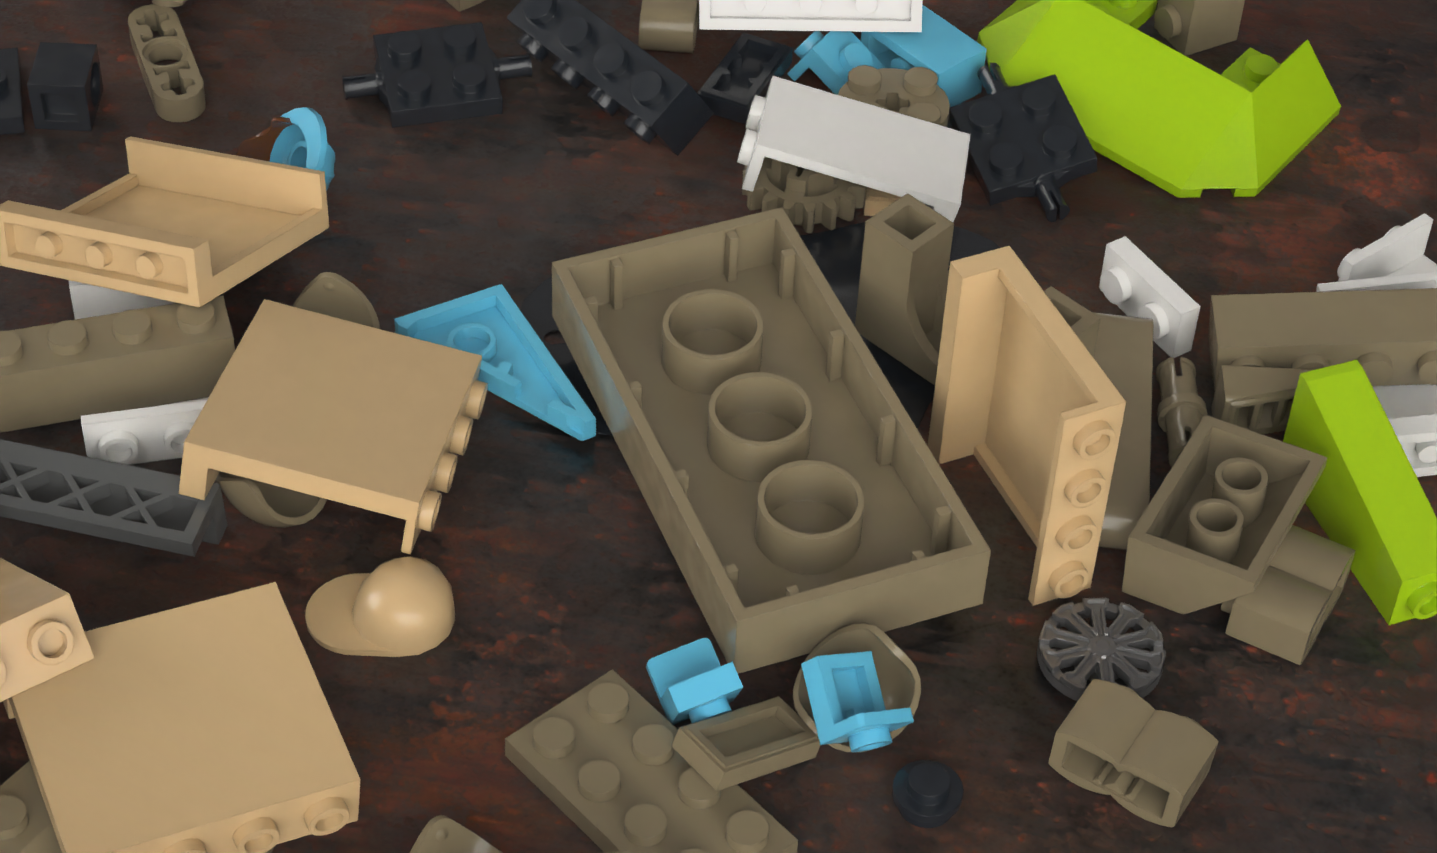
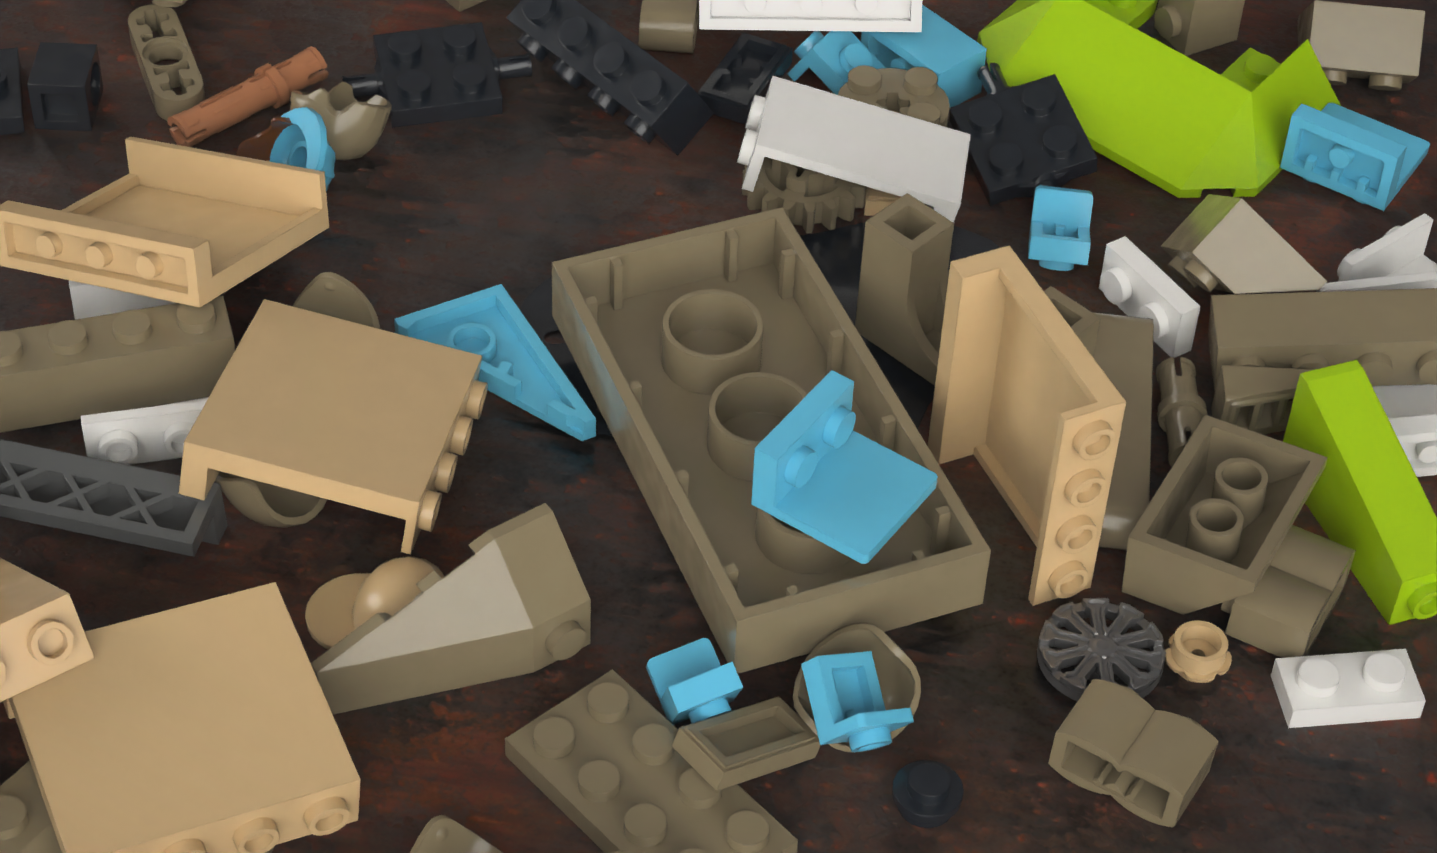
(266, 88): none -> nougat pin
(350, 124): none -> dark tan hair
(483, 622): none -> dark tan wedge
(834, 479): none -> medium azure bracket
(1060, 227): none -> medium azure bracket
(1198, 651): none -> tan plate
(1236, 251): none -> slope
(1347, 688): none -> white plate
(1351, 153): none -> medium azure bracket
(1364, 42): none -> dark tan slope

